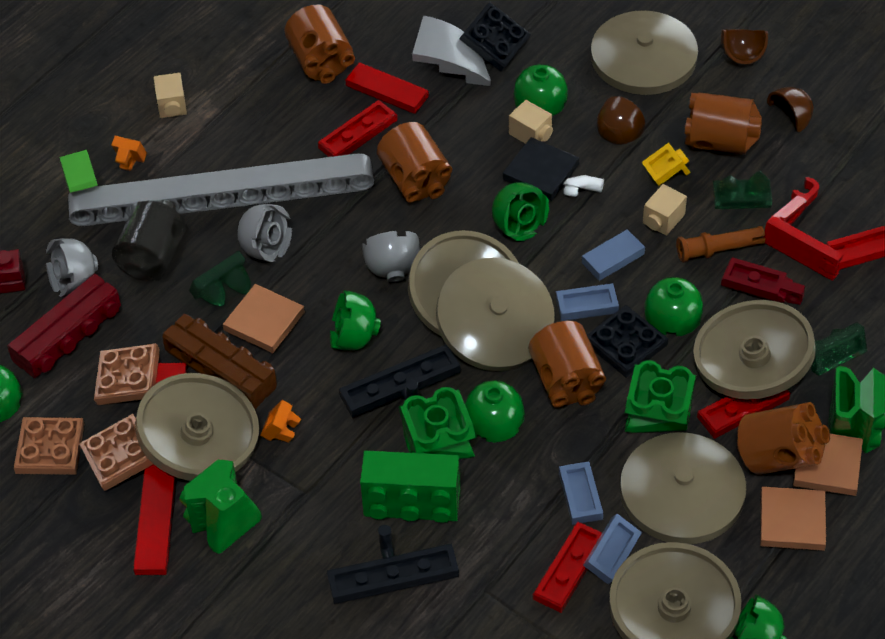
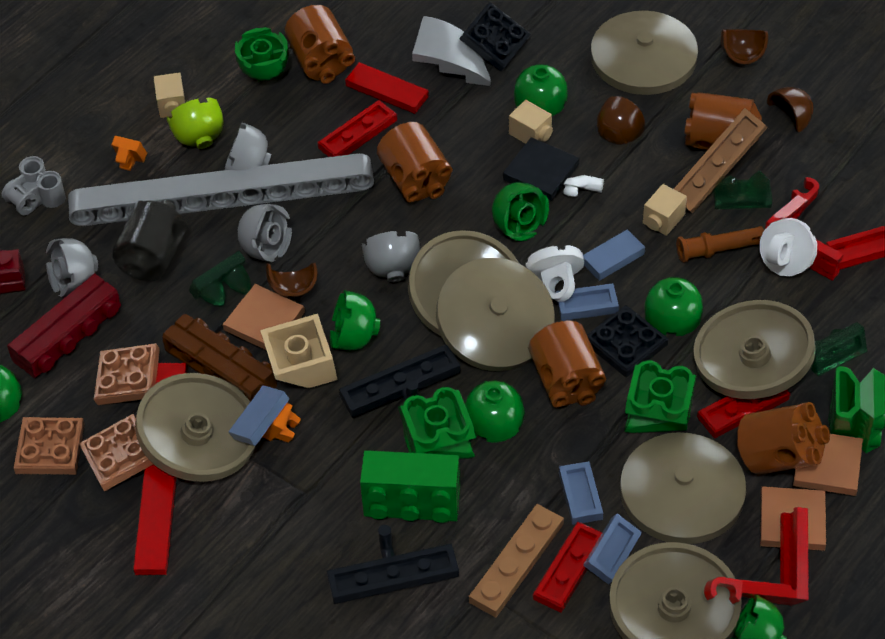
(34, 187): none -> light grey piece
(78, 171): bright green slope -> none
(196, 122): none -> lime cylinder
(219, 506): green piece -> none
(248, 149): none -> light grey cylinder
(259, 415): none -> sand blue tile
(262, 54): none -> green cylinder
(293, 283): none -> reddish brown helmet
(300, 352): none -> tan slope
(516, 560): none -> medium nougat plate
(556, 265): none -> white tile
(666, 163): yellow bracket -> none
(720, 158): none -> medium nougat plate
(762, 282): dark red hinge -> none
(788, 247): none -> white tile
(793, 567): none -> red hinge

